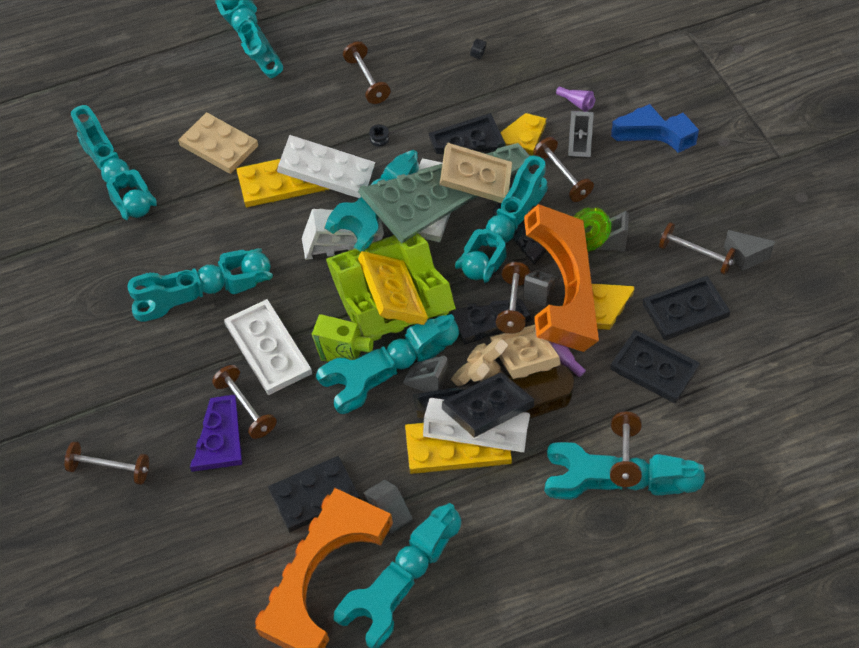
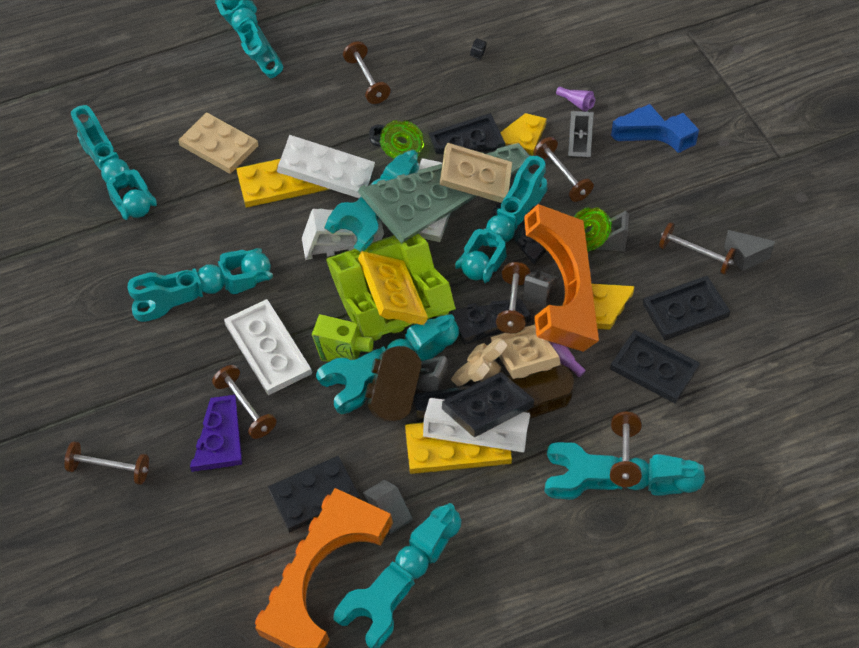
(393, 383): none -> dark brown brick
(404, 129): none -> clear neon green tile

